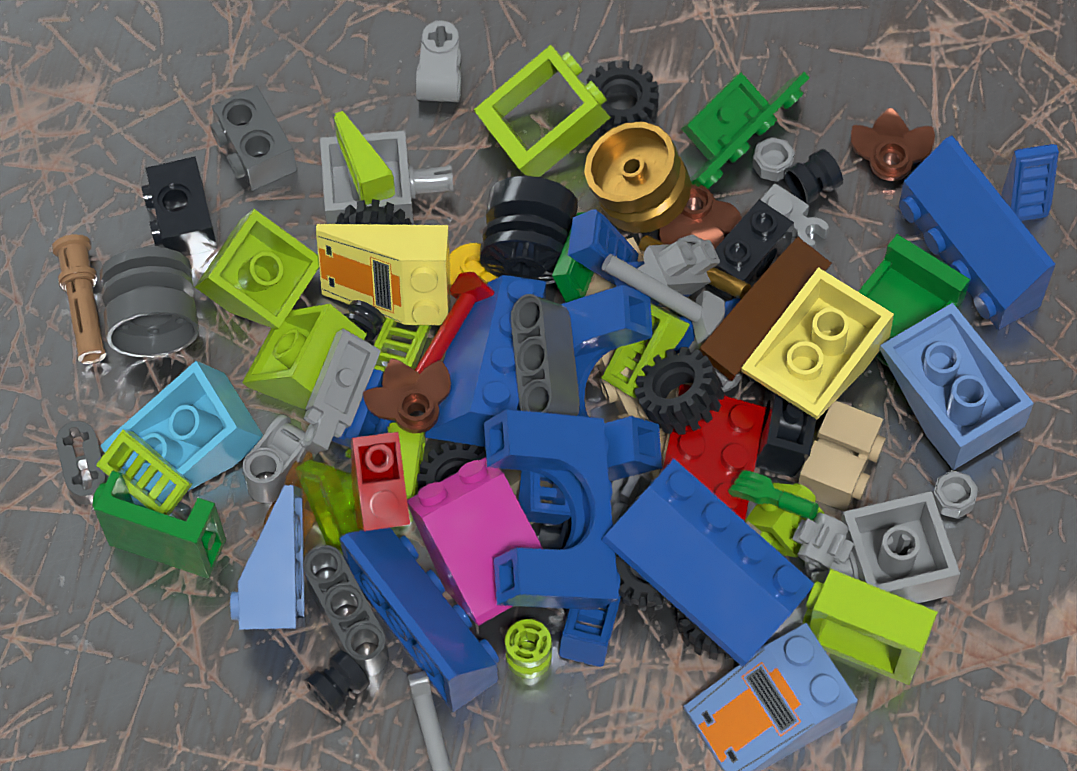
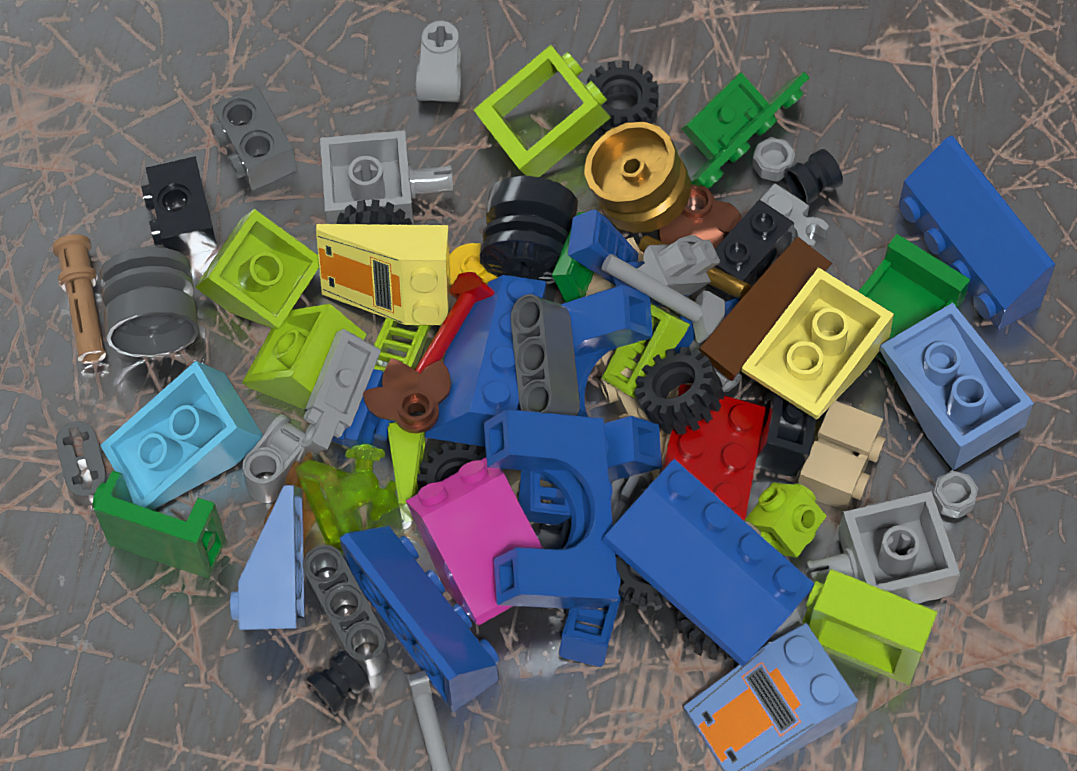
(119, 453): lime slope -> none
(365, 317): black bush -> none
(367, 169): lime slope -> none
(378, 482): slope -> none
(530, 659): lime wheel -> none
(760, 490): green piece -> none
(823, 541): light grey gear -> none
(893, 142): copper plate -> none
(1032, 188): blue slope -> none

